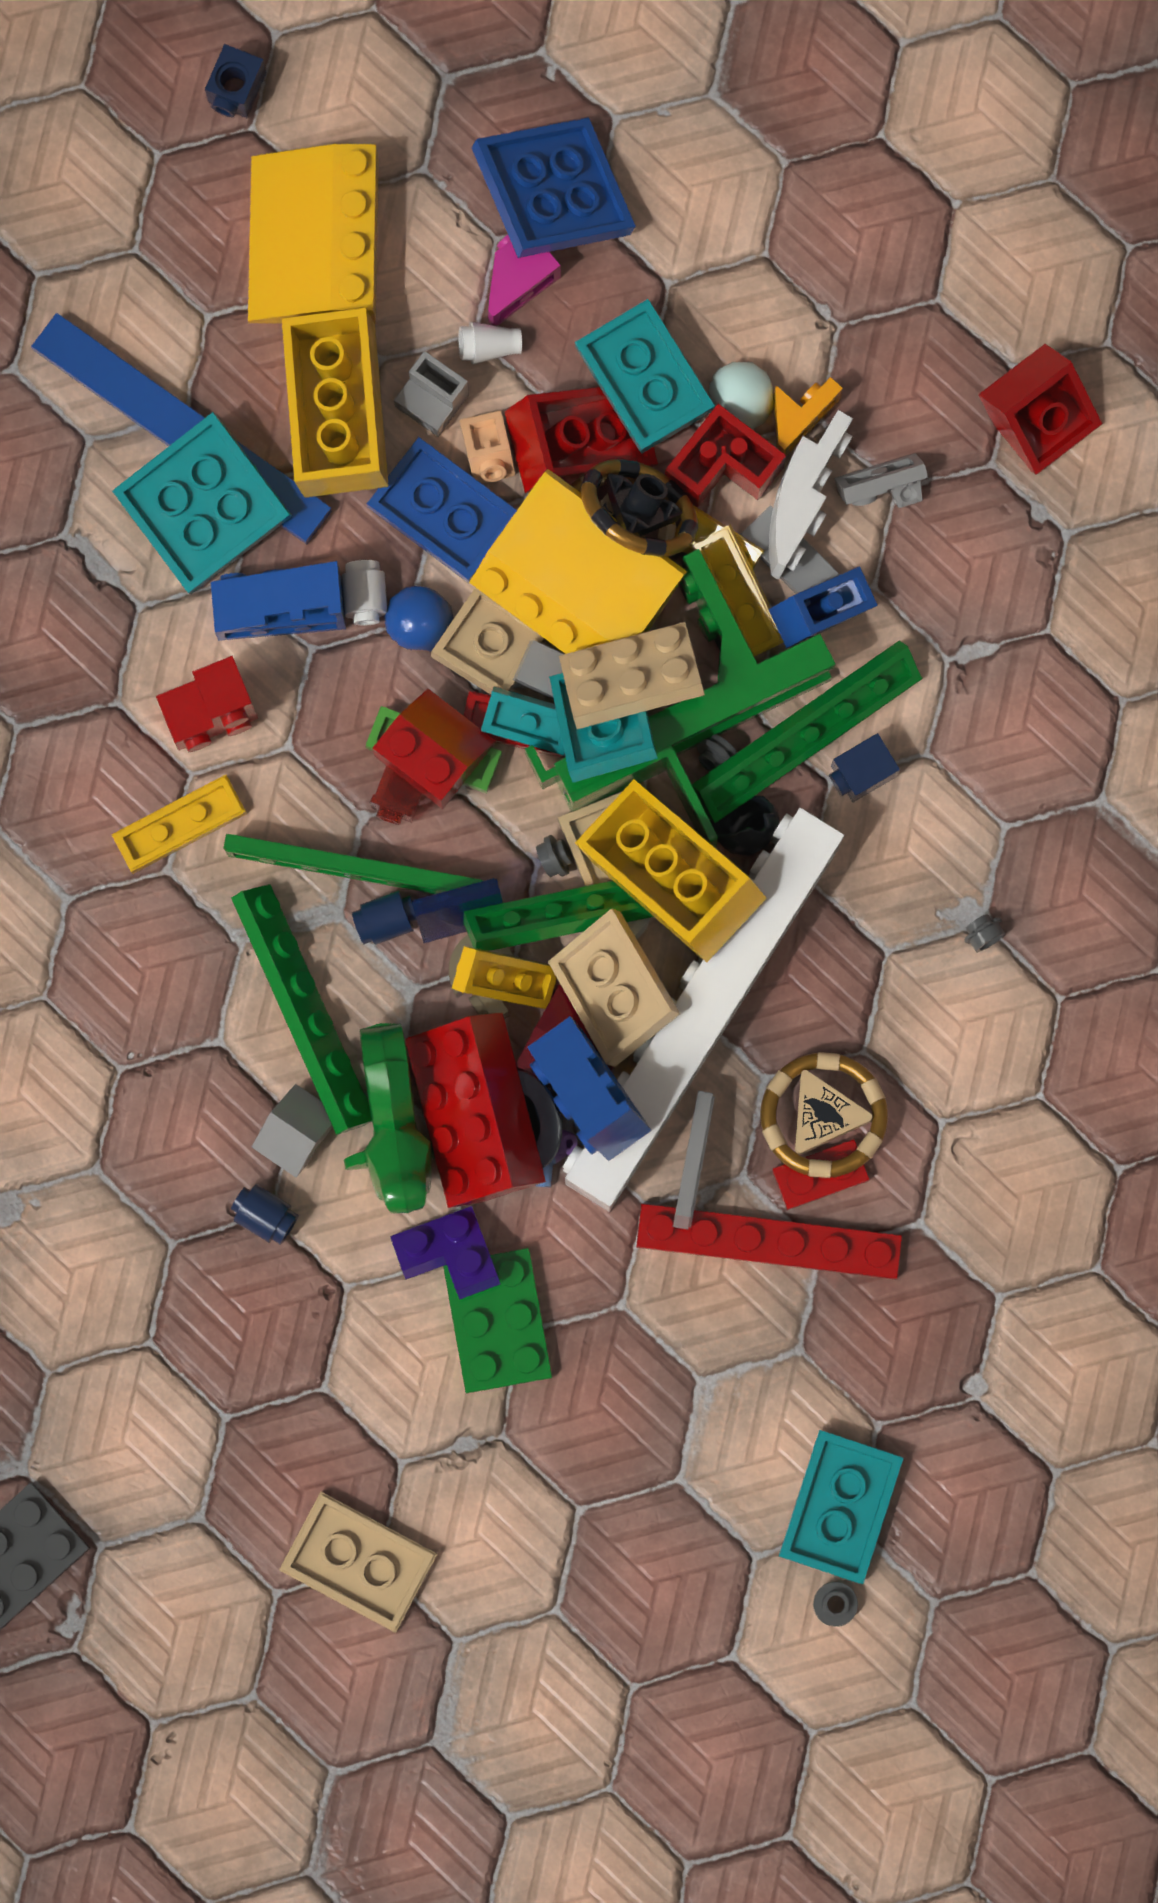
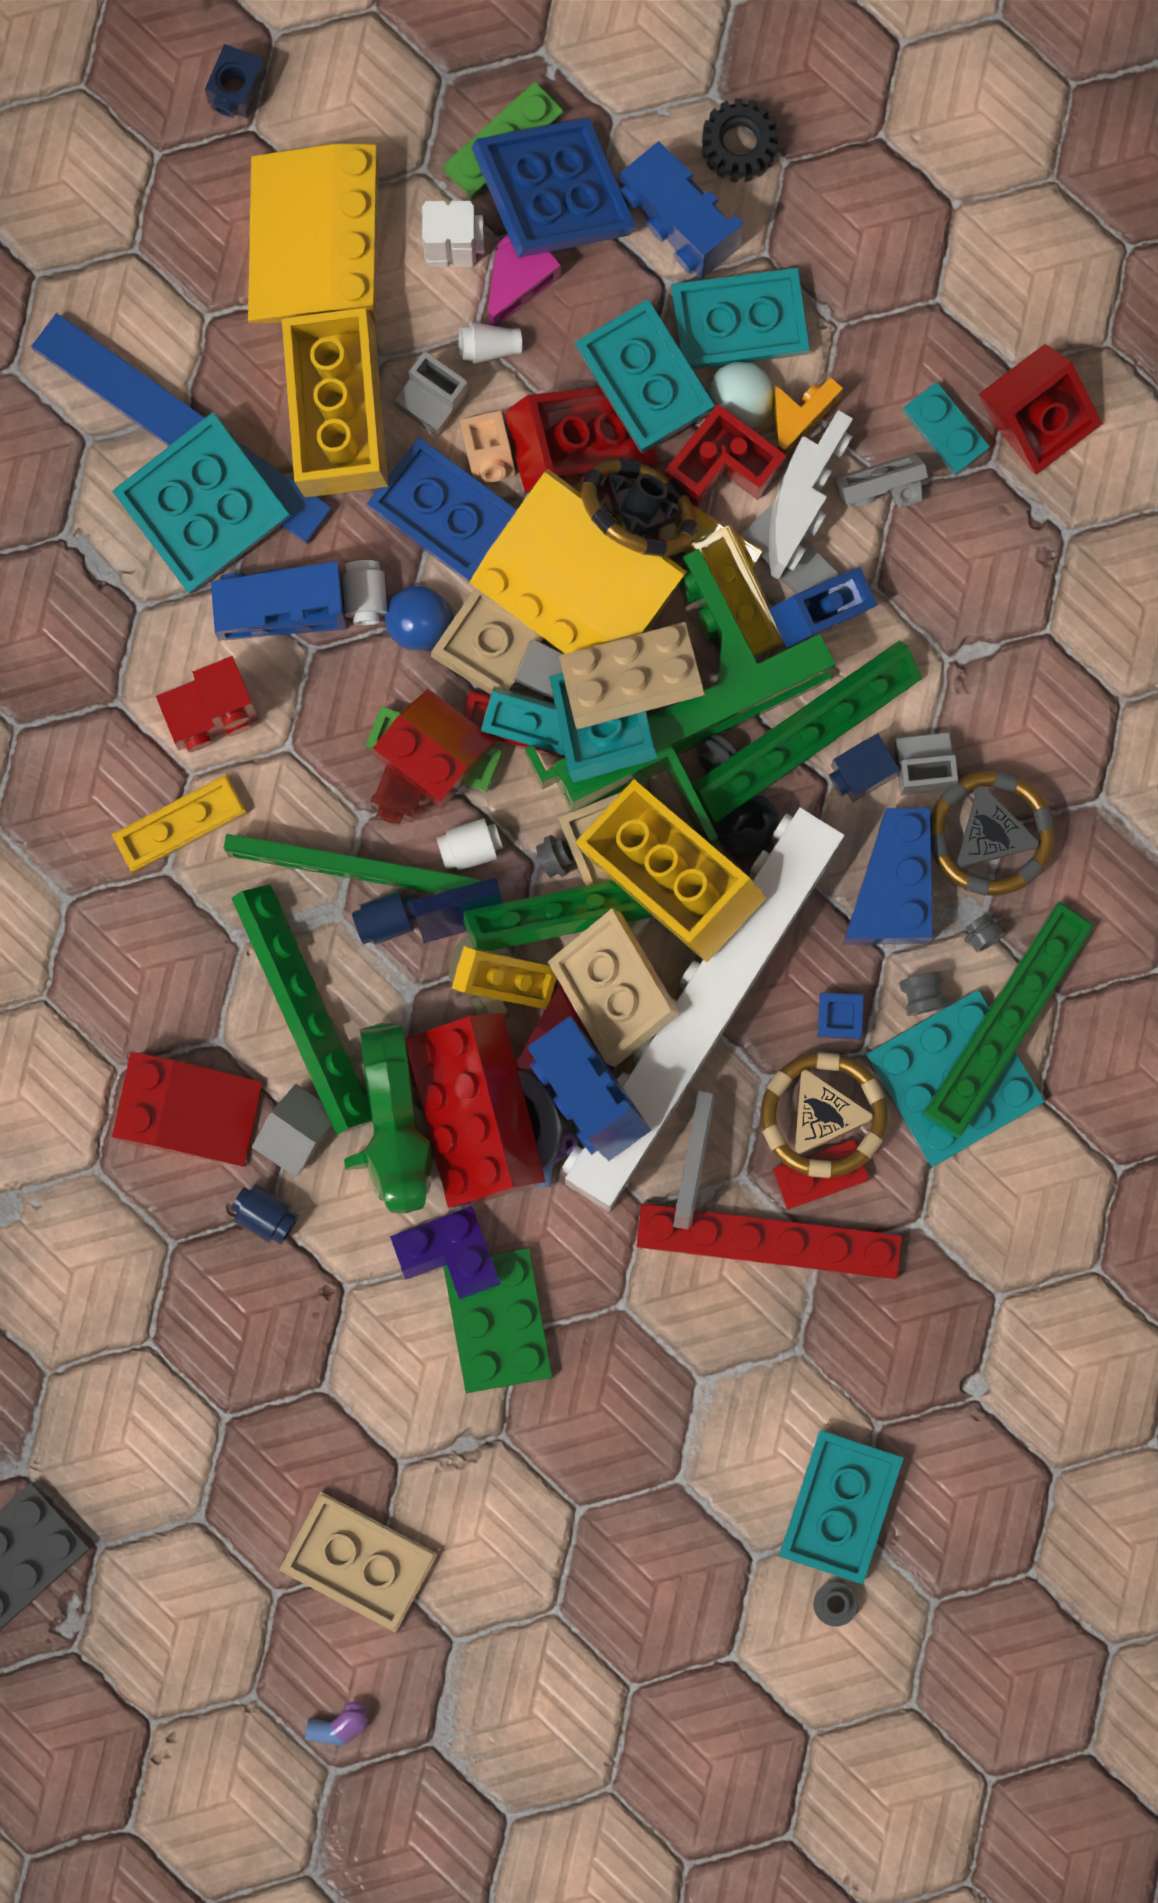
(187, 1109): none -> red slope
(342, 1729): none -> arm
(451, 233): none -> white brick
(469, 845): none -> white brick
(527, 111): none -> bright green plate
(680, 211): none -> blue wedge
(739, 115): none -> black tyre
(740, 318): none -> teal plate
(840, 1016): none -> blue plate
(897, 884): none -> blue wedge
(919, 1060): none -> teal plate
(924, 993): none -> dark grey wheel
(925, 763): none -> light grey piece
(945, 429): none -> teal plate
(992, 832): none -> piece
(1008, 1020): none -> green tile

